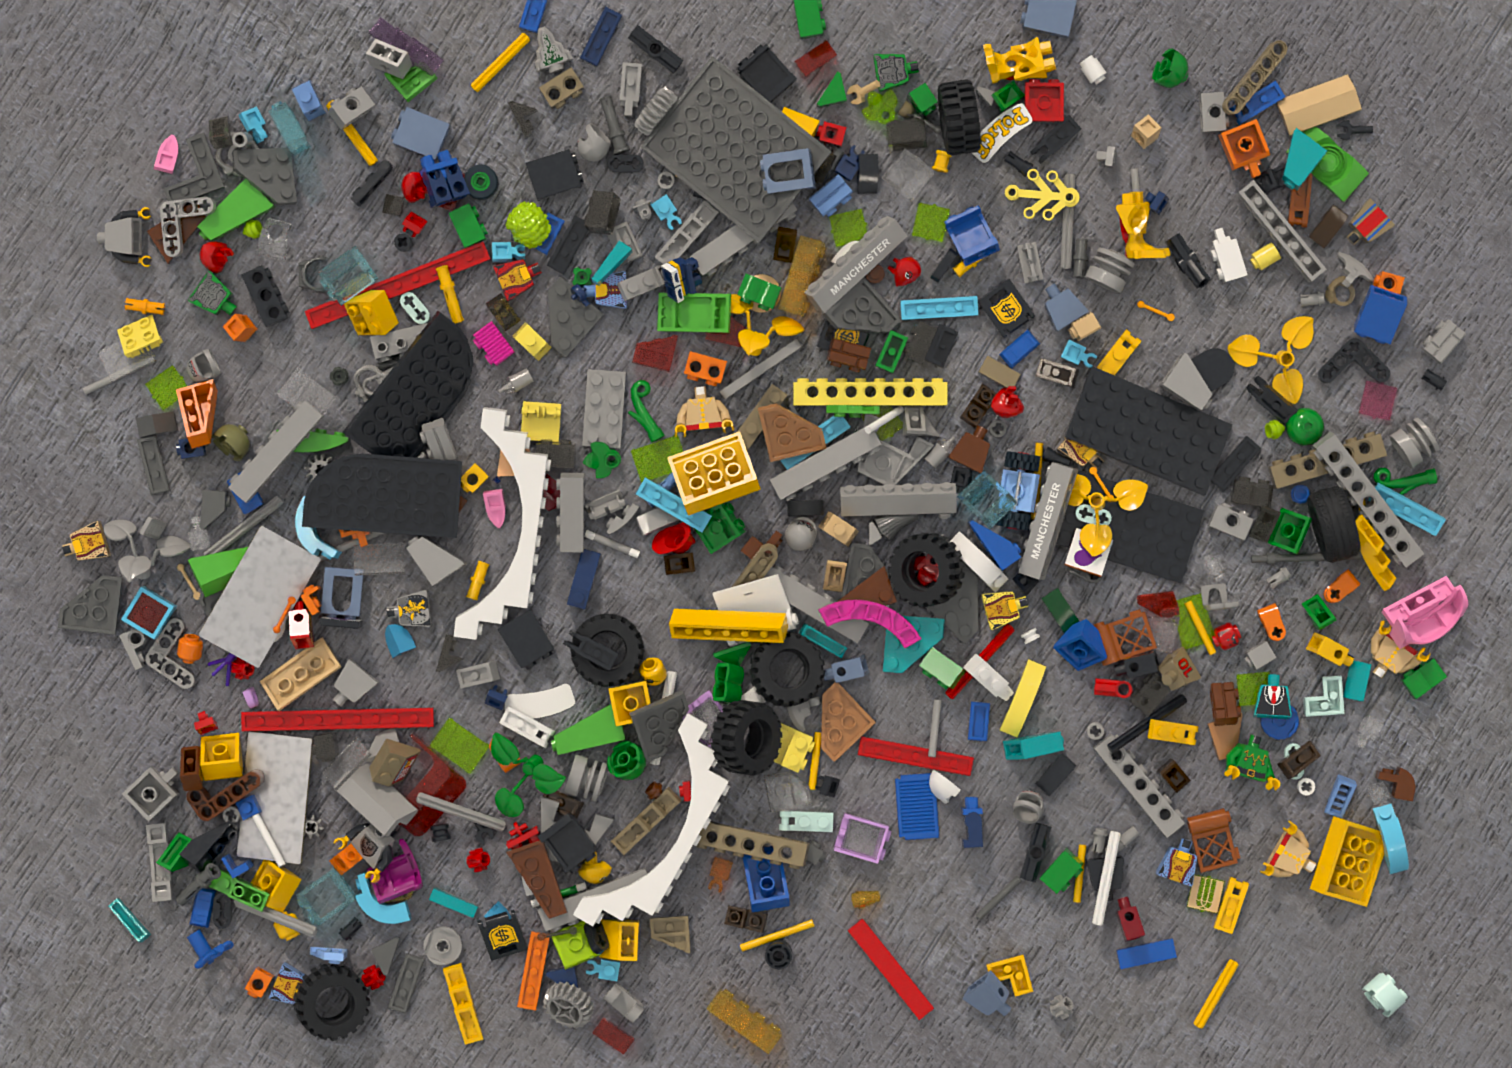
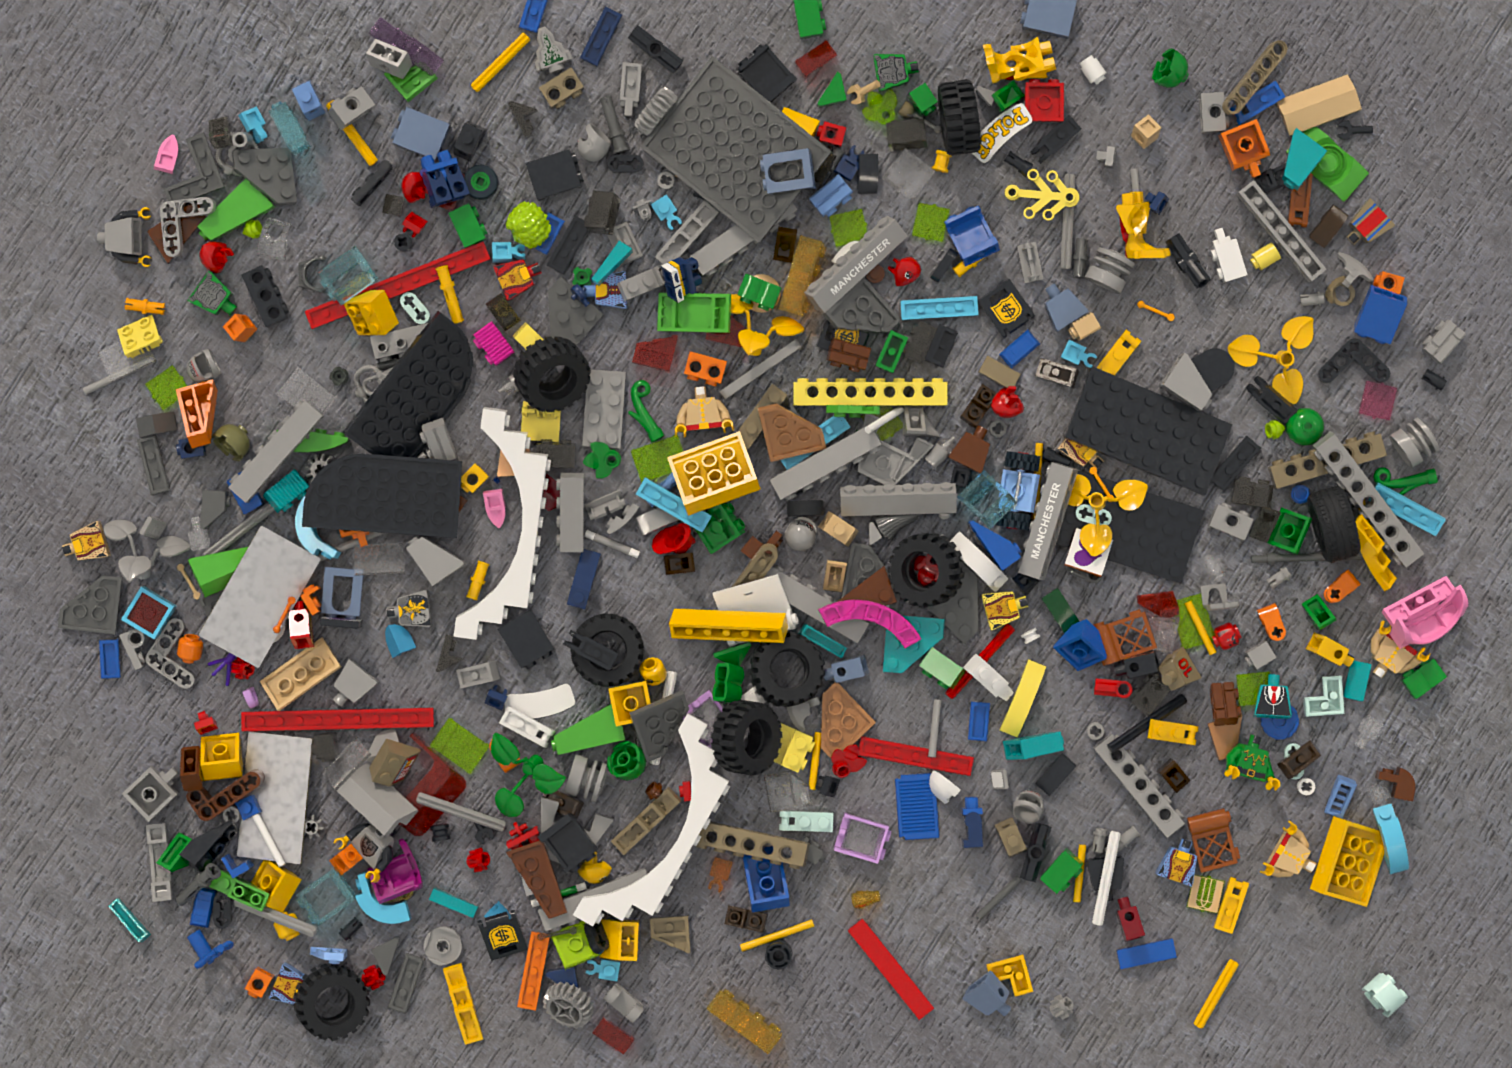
(109, 658): none -> blue tile
(286, 491): none -> teal brick
(468, 141): none -> black torso
(538, 360): none -> black tyre
(848, 760): none -> red plate
(999, 779): none -> slope
(1010, 837): none -> dark tan torso

